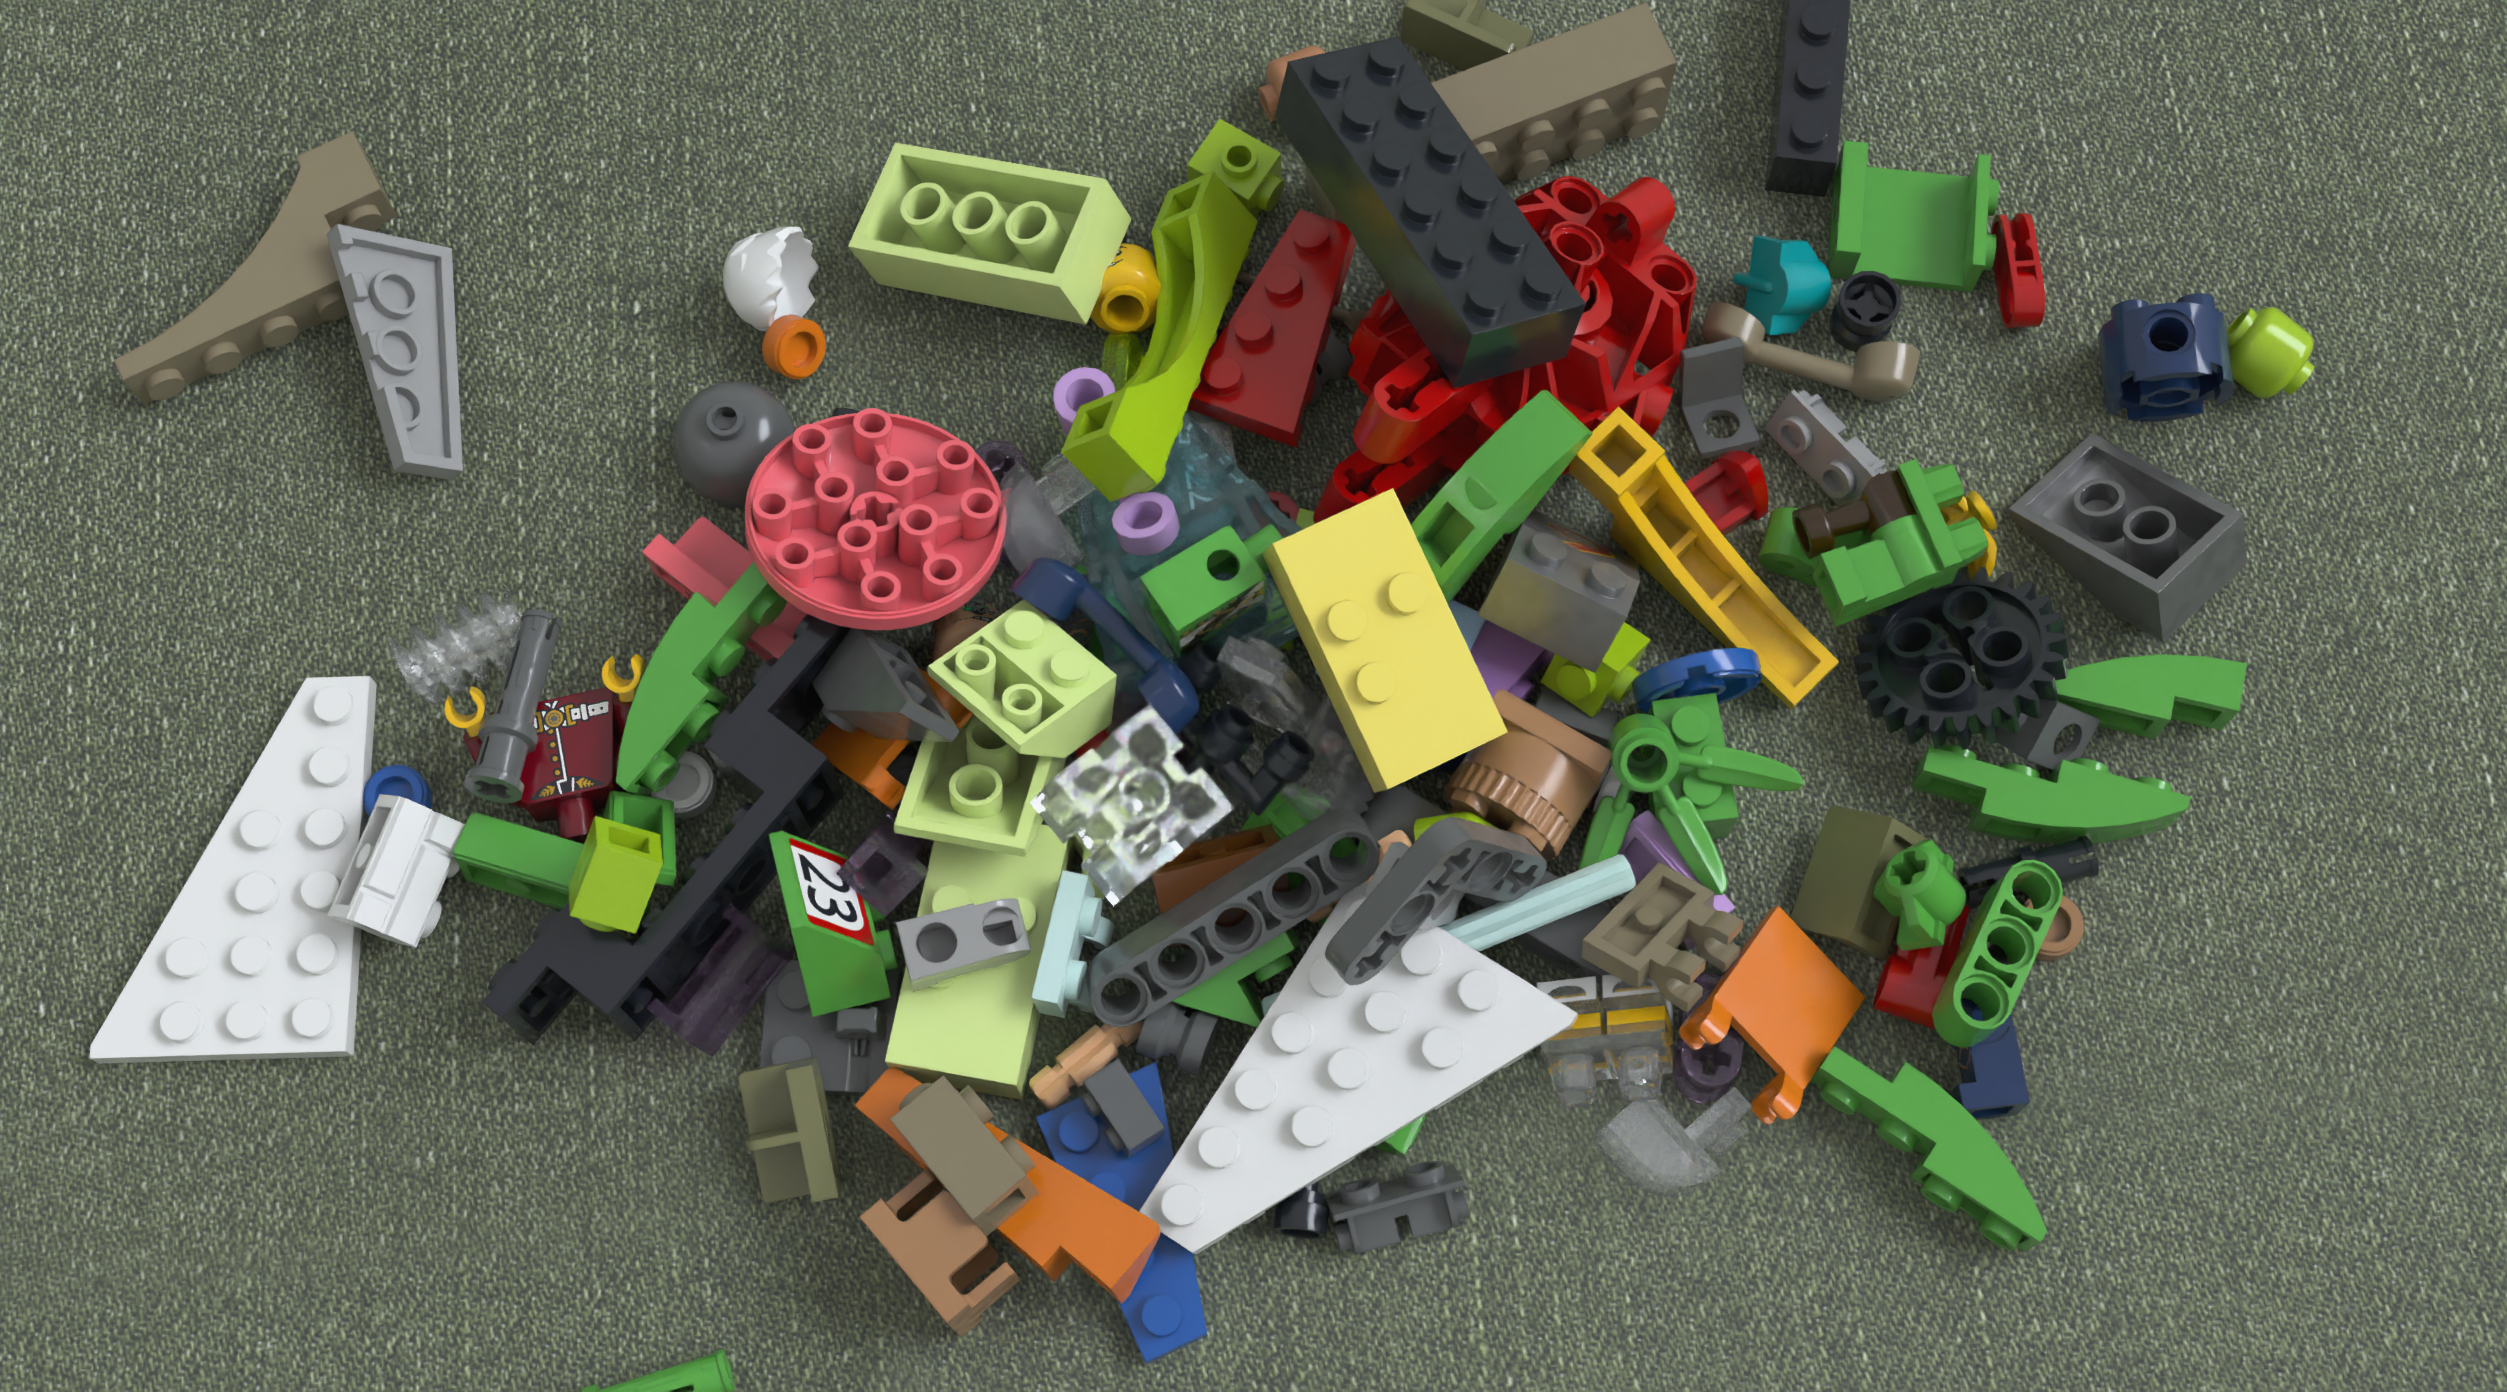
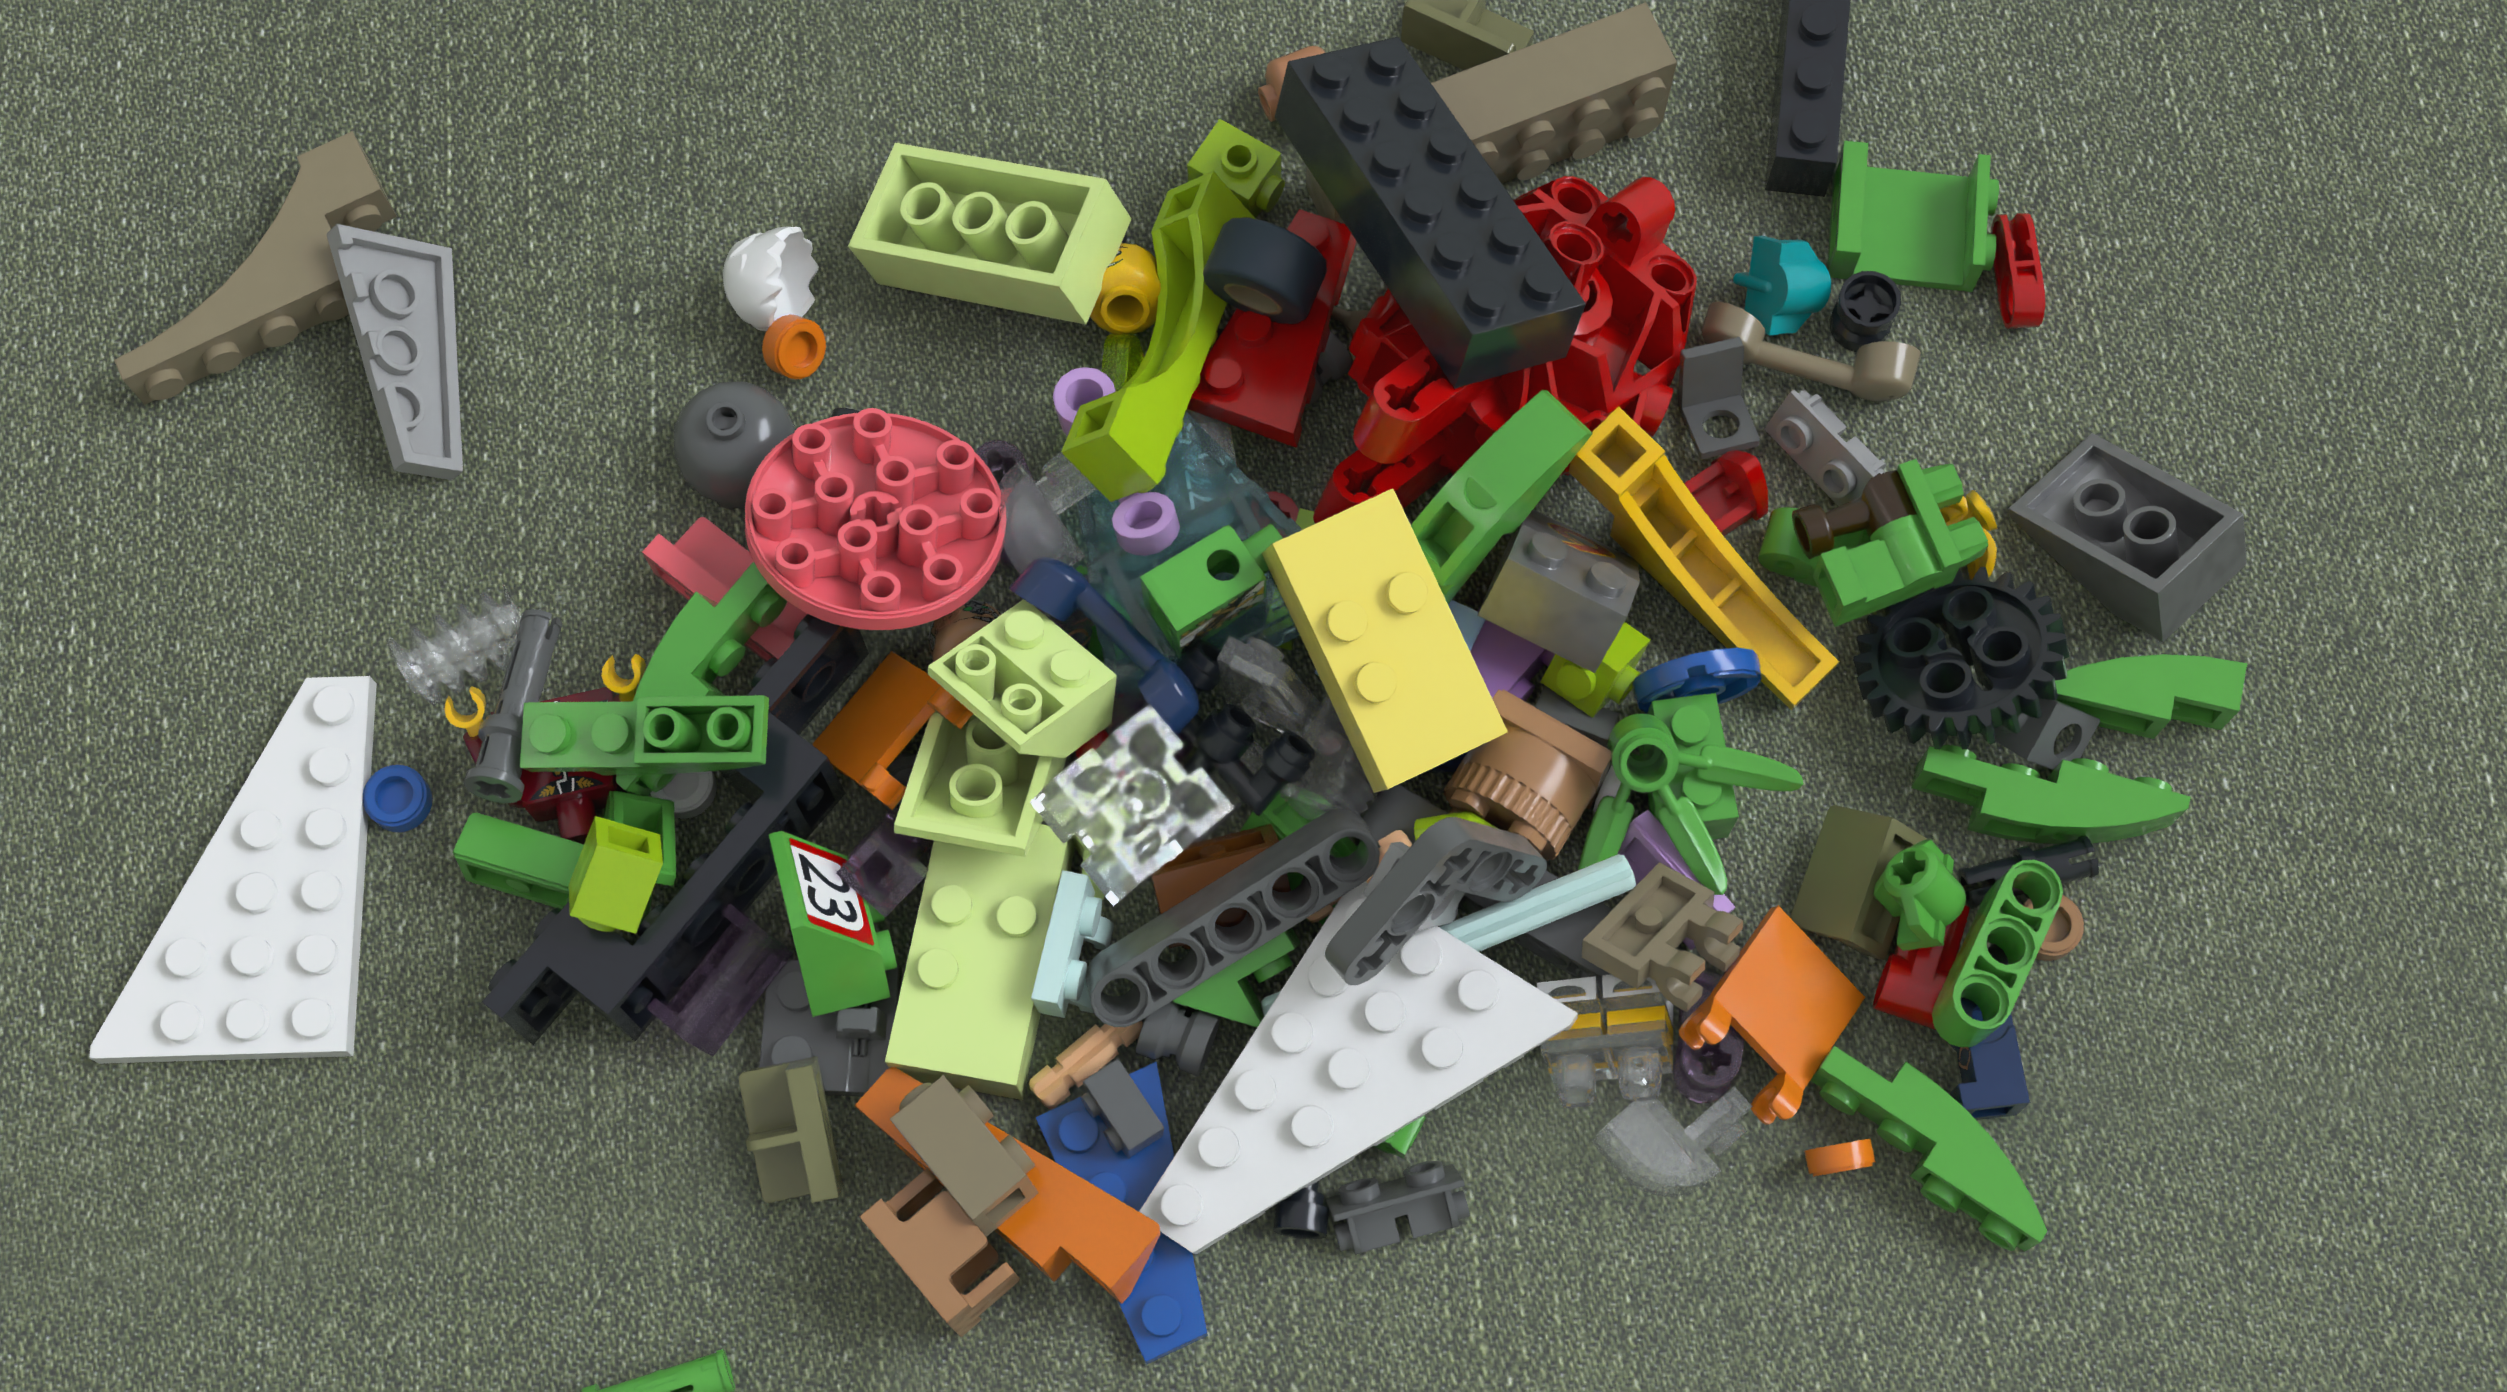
(398, 871): white brick -> none
(645, 735): none -> bright green slope
(881, 691): dark grey slope -> none
(962, 941): light grey leg -> none
(1265, 270): none -> black wheel
(1840, 1157): none -> orange tile
(2165, 358): dark blue brick -> none
(2269, 352): lime head -> none

